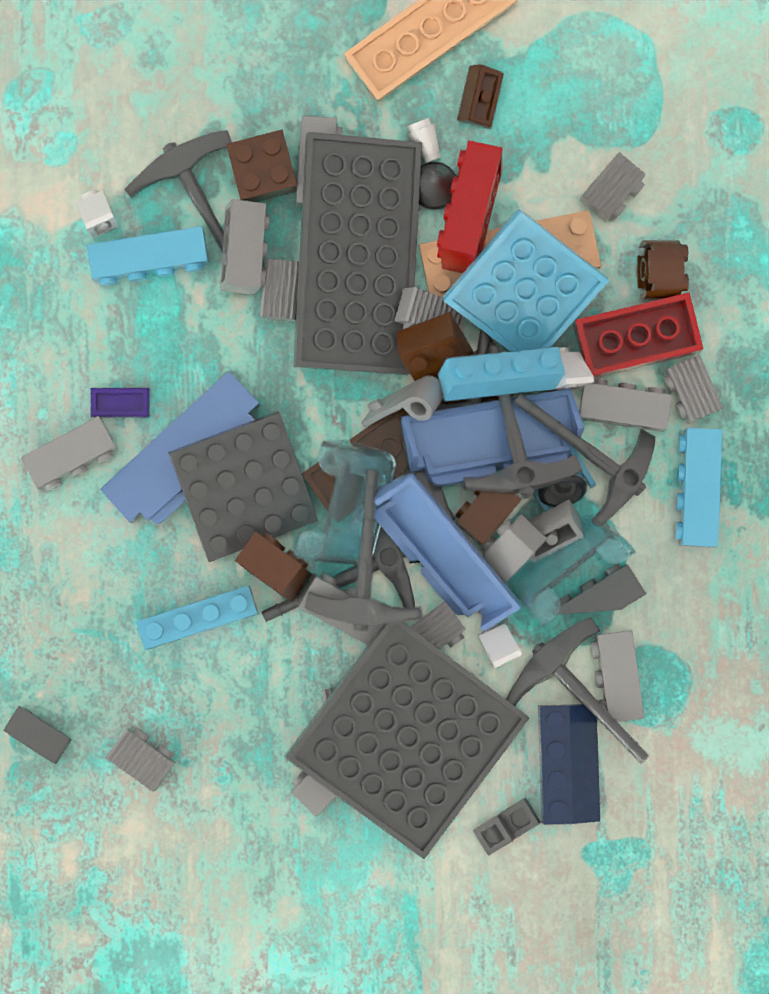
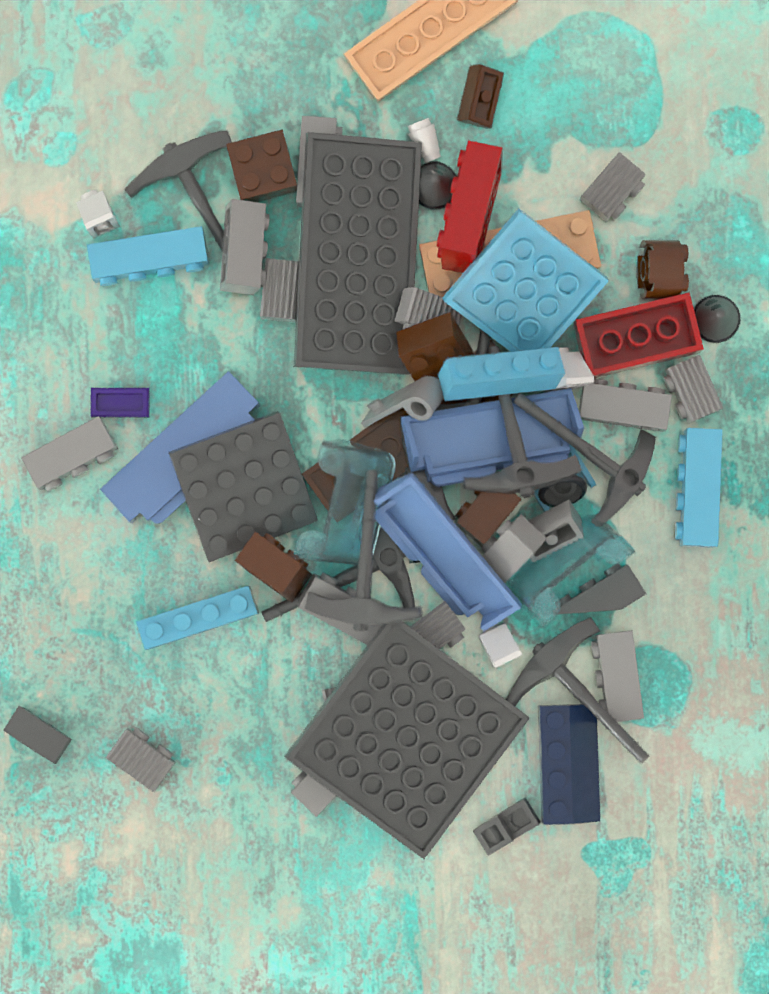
(717, 318): none -> dark grey hat

